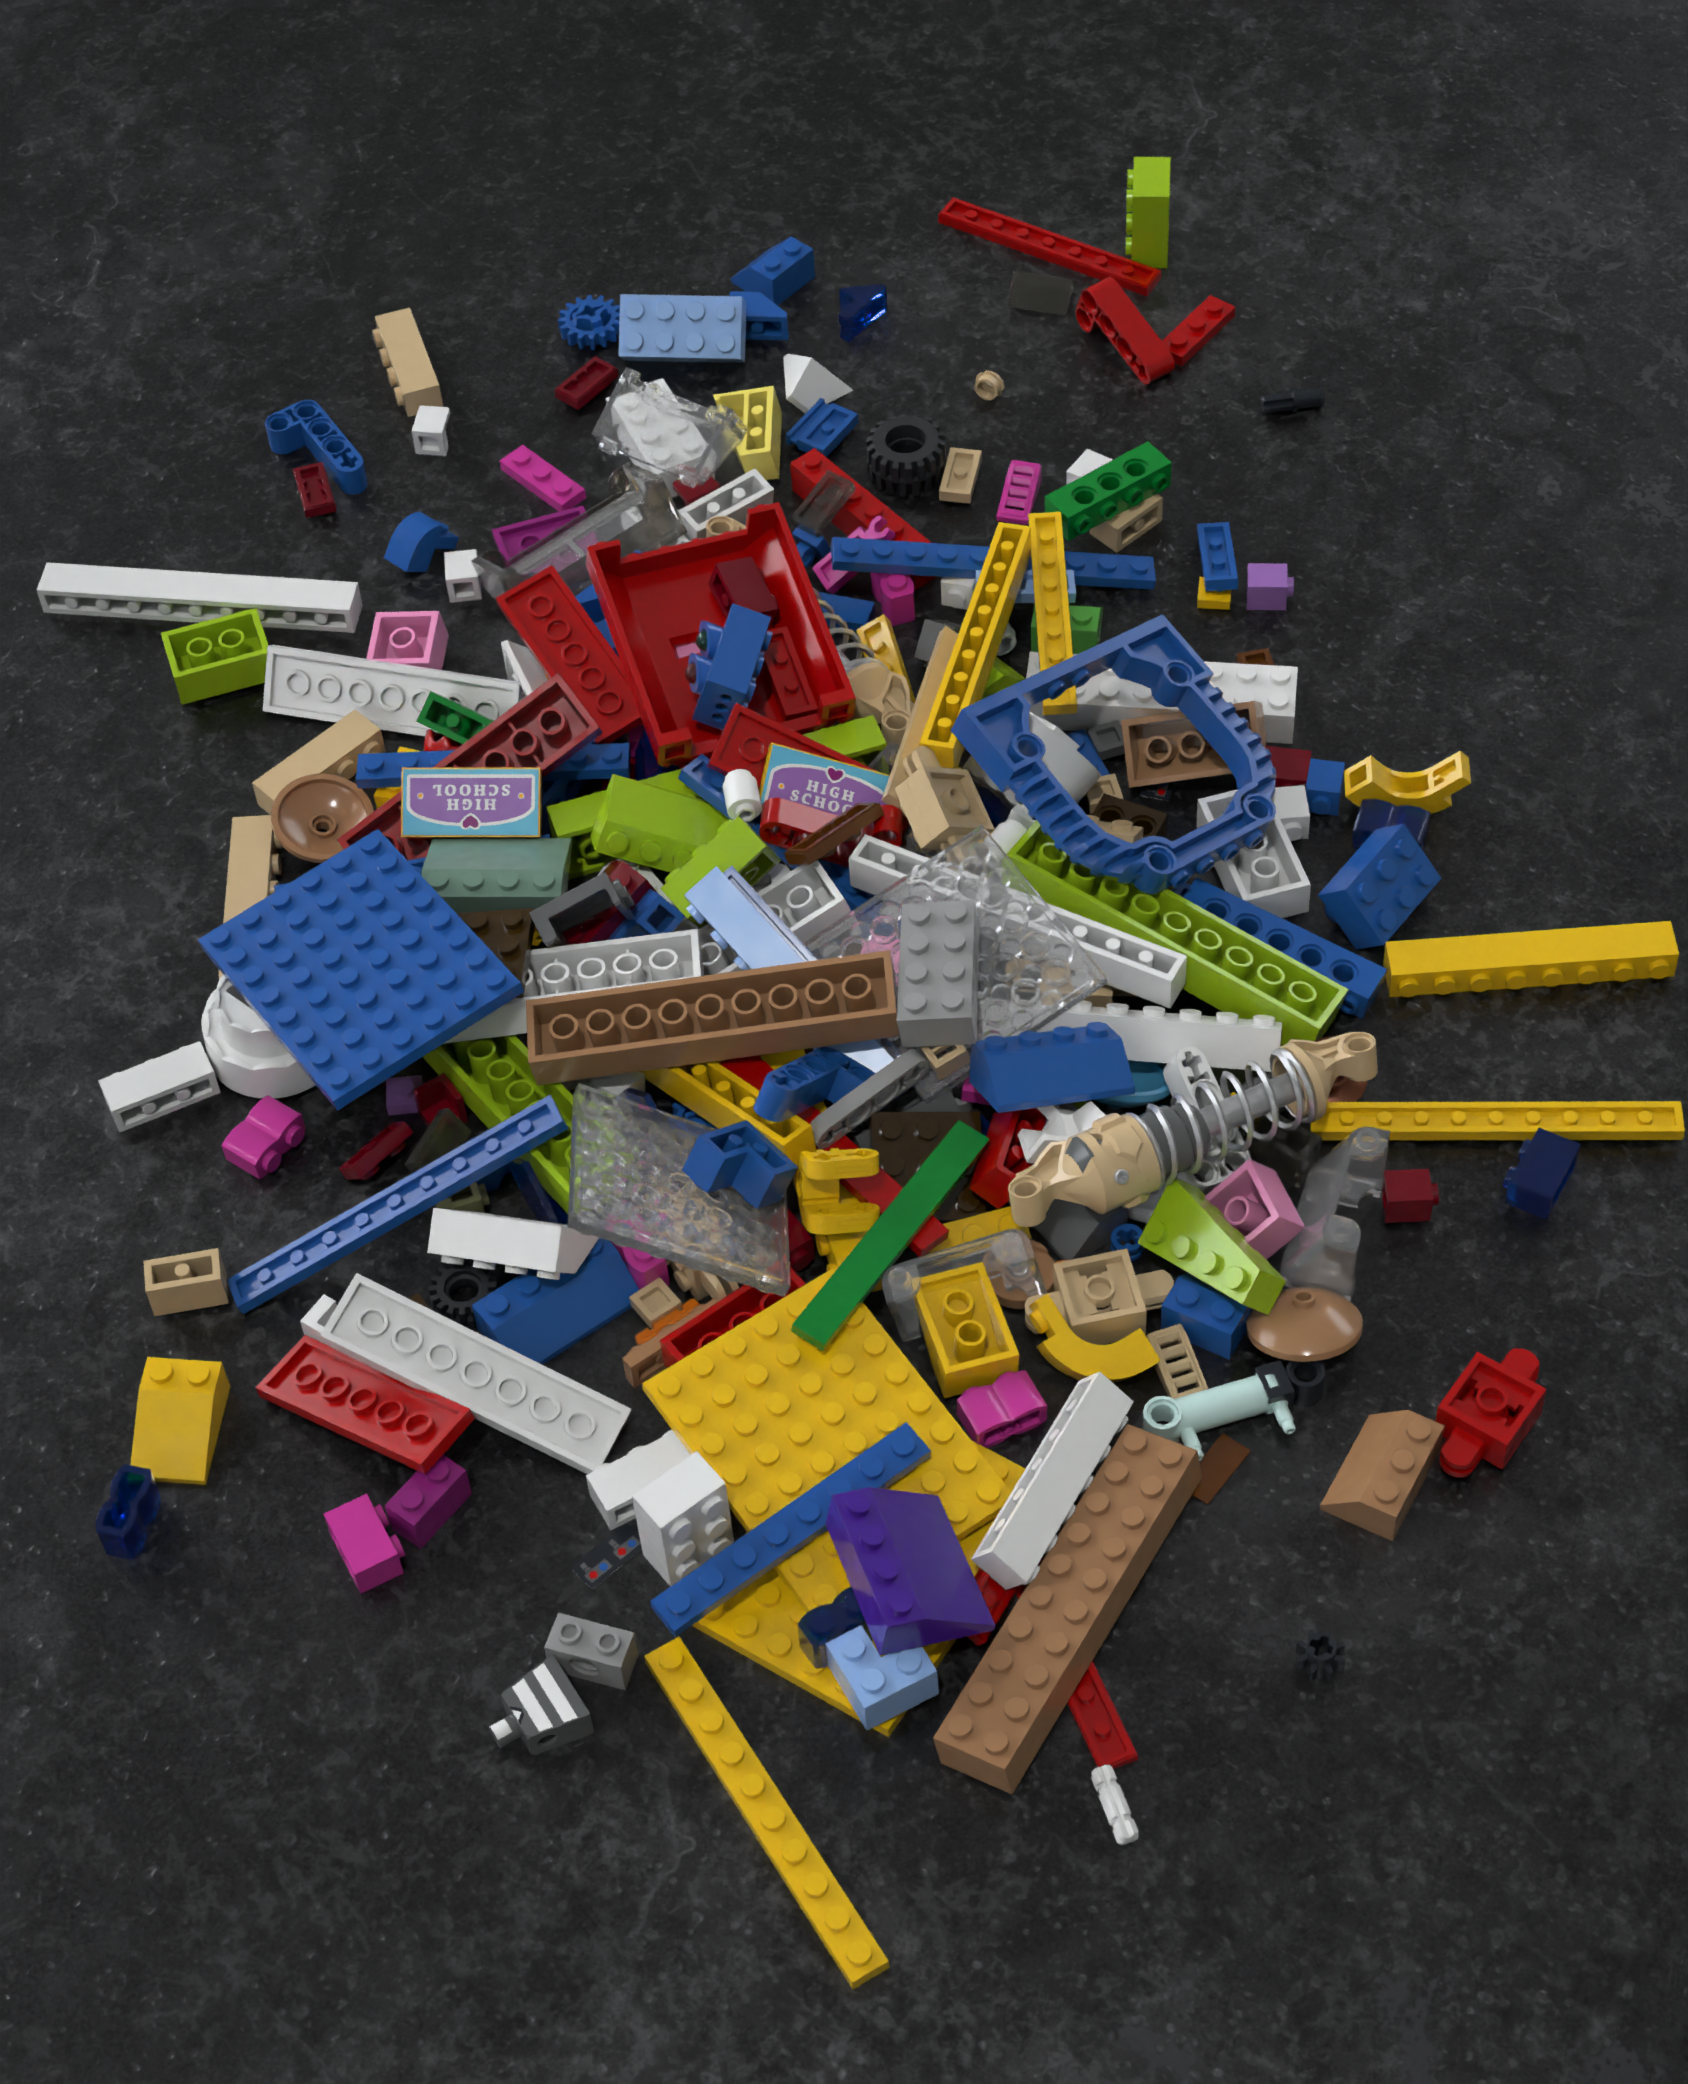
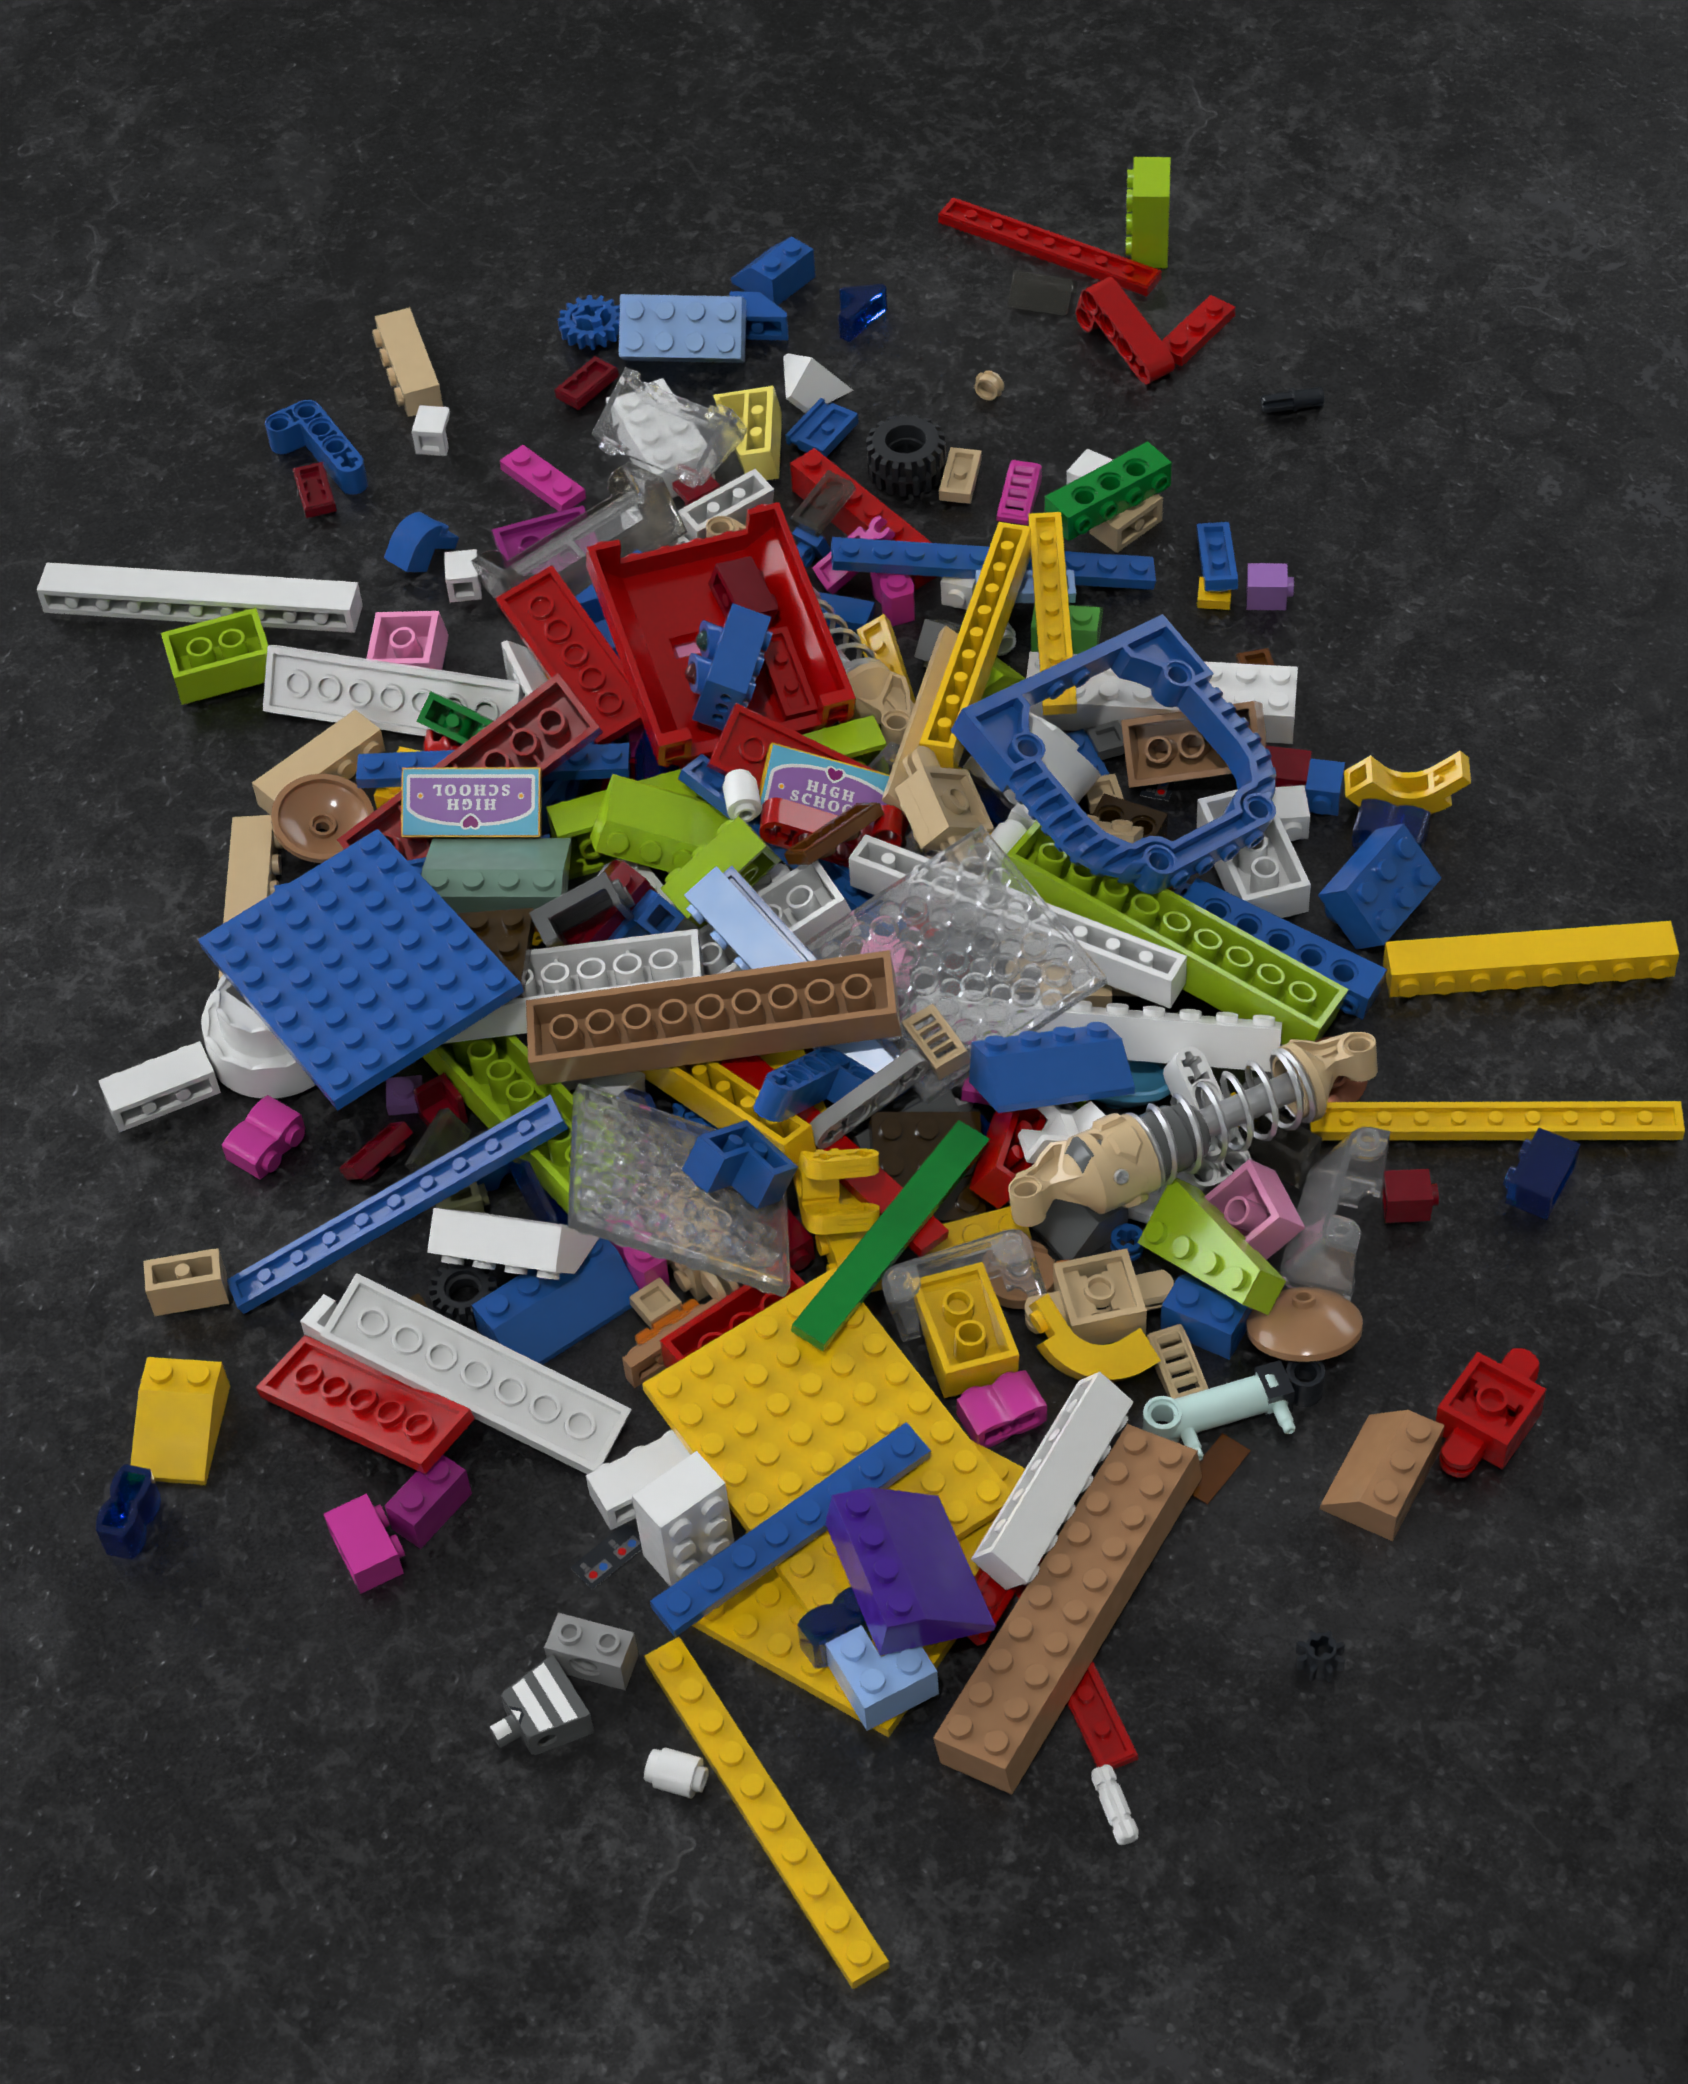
(676, 1772): none -> white brick
(938, 974): light grey brick -> none

